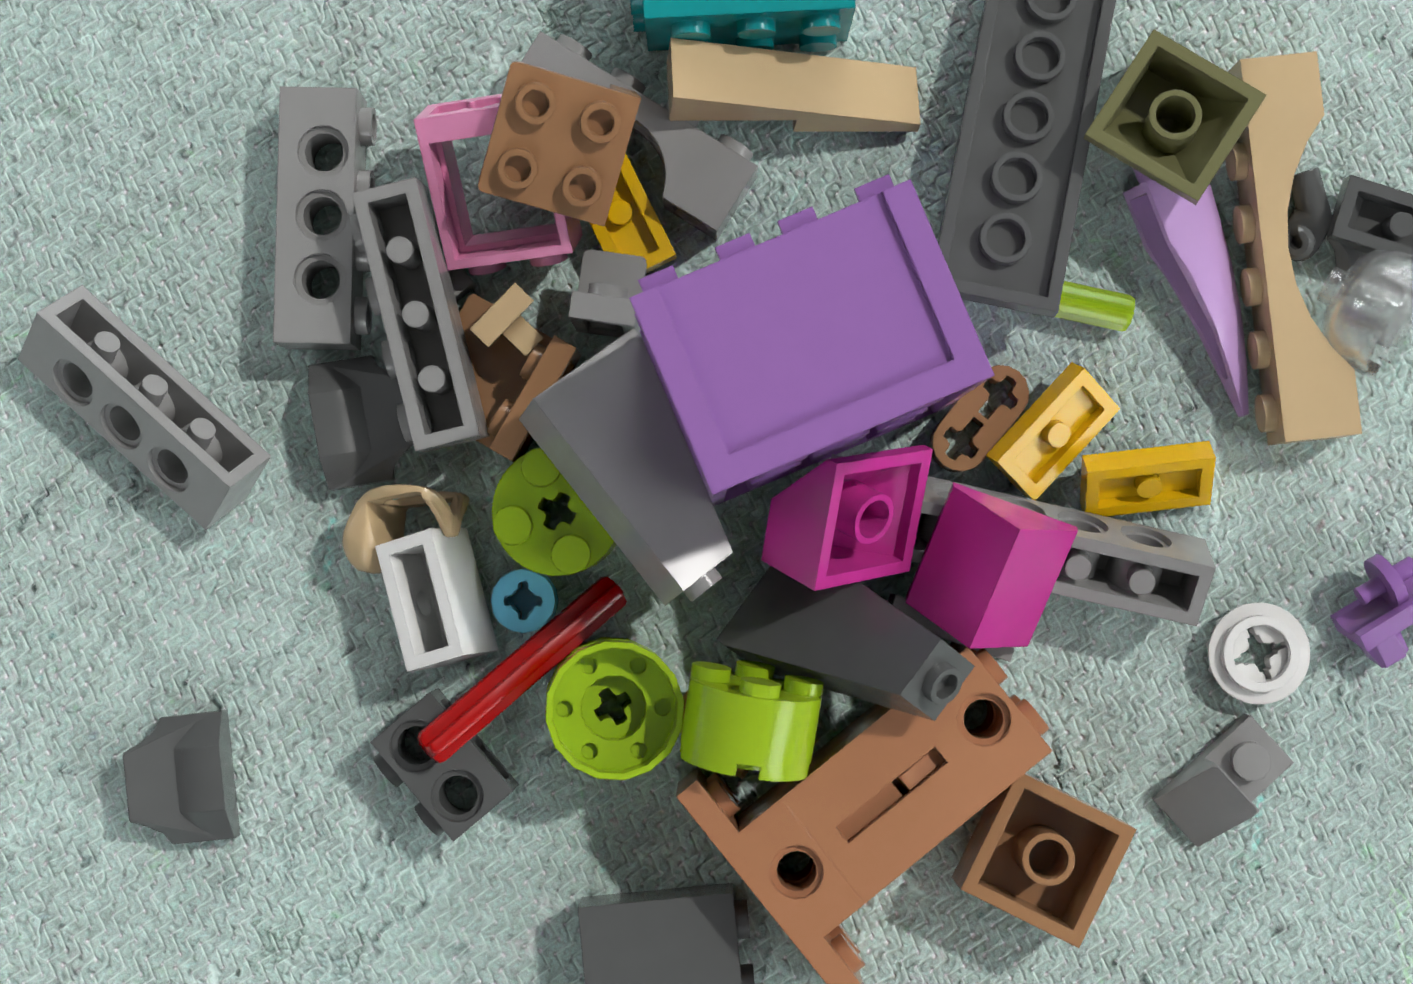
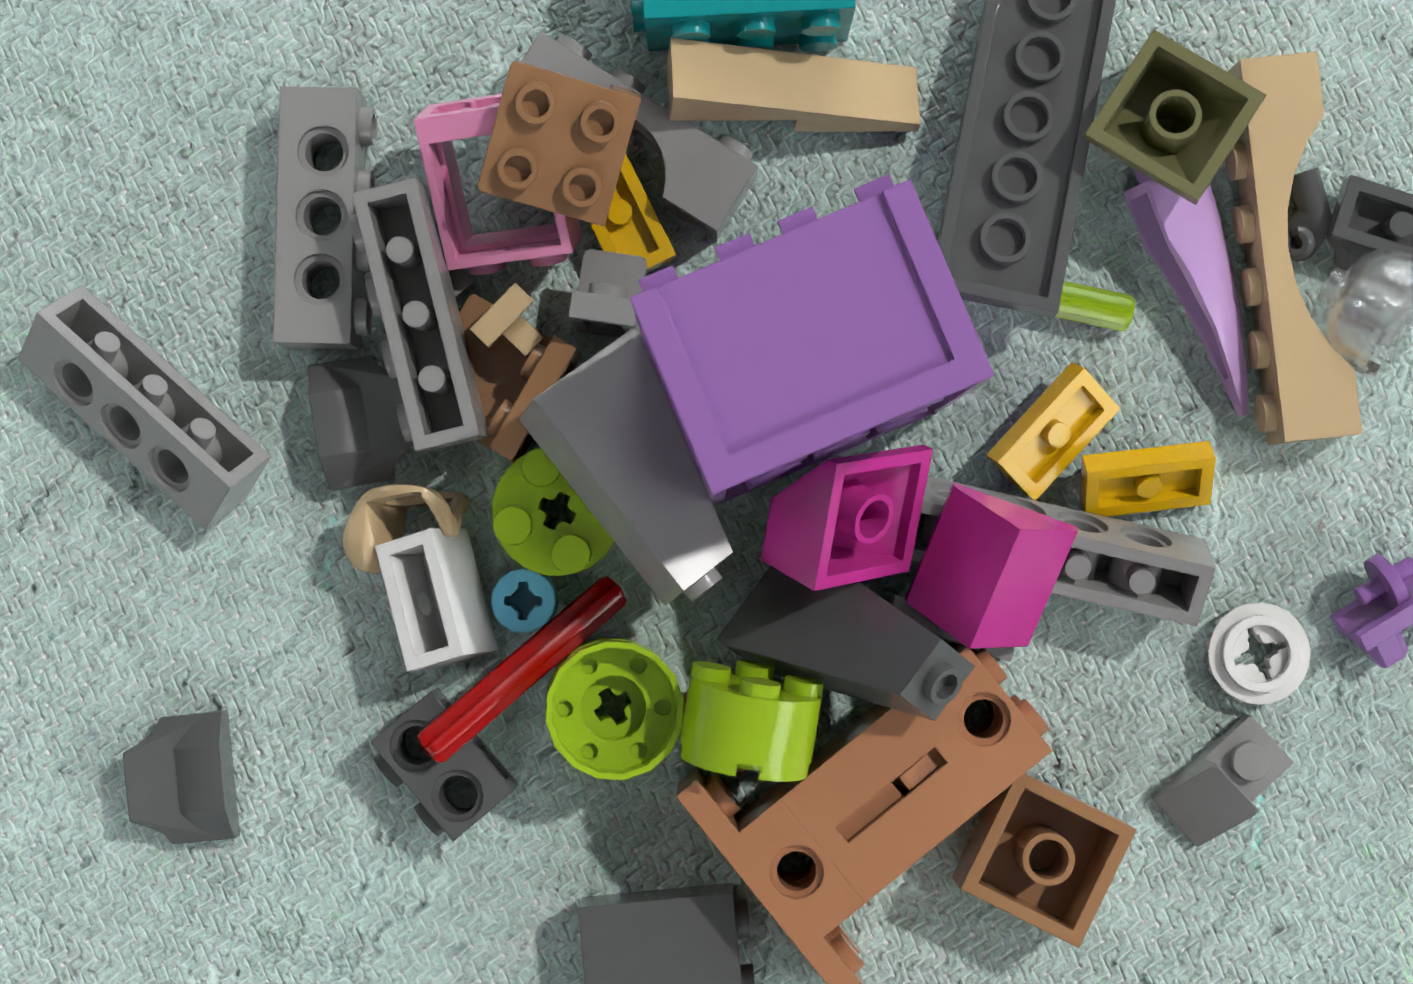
(990, 428): medium nougat beam -> none

